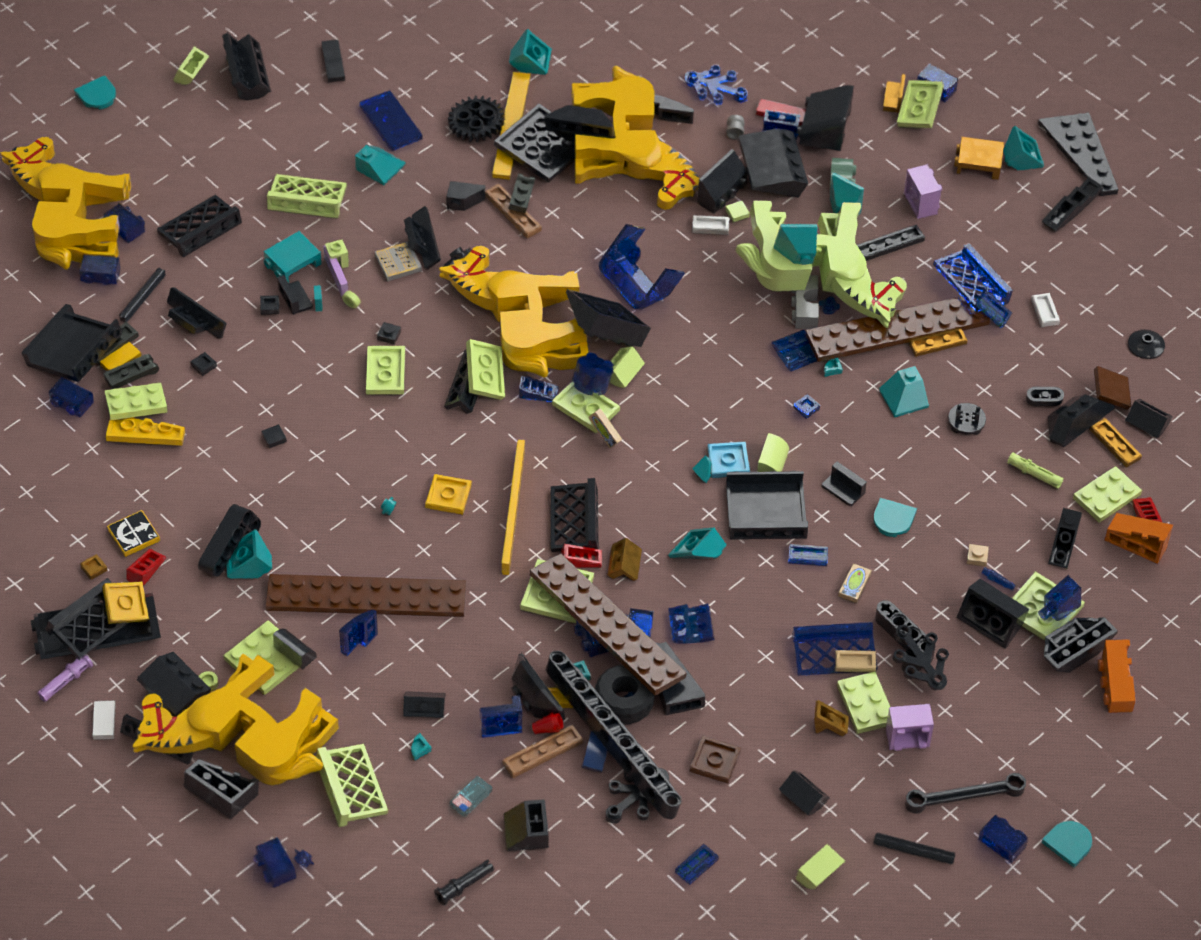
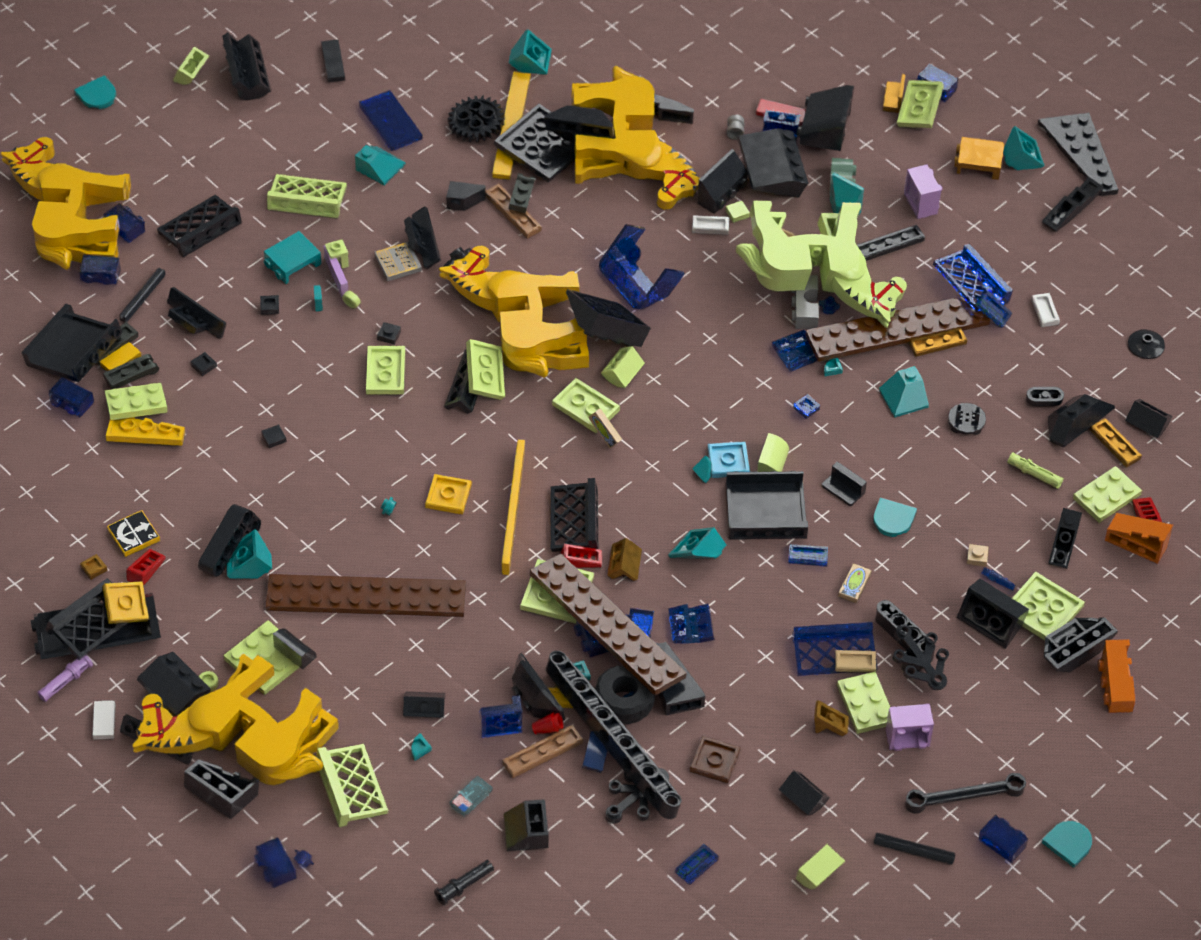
(294, 295): black panel -> none
(358, 630): clear blue slope -> none
(531, 383): clear blue slope -> none
(592, 374): clear blue brick -> none
(694, 80): clear blue plant -> none
(797, 242): teal slope -> none
(1061, 600): clear blue torso -> none
(1112, 387): reddish brown tile -> none

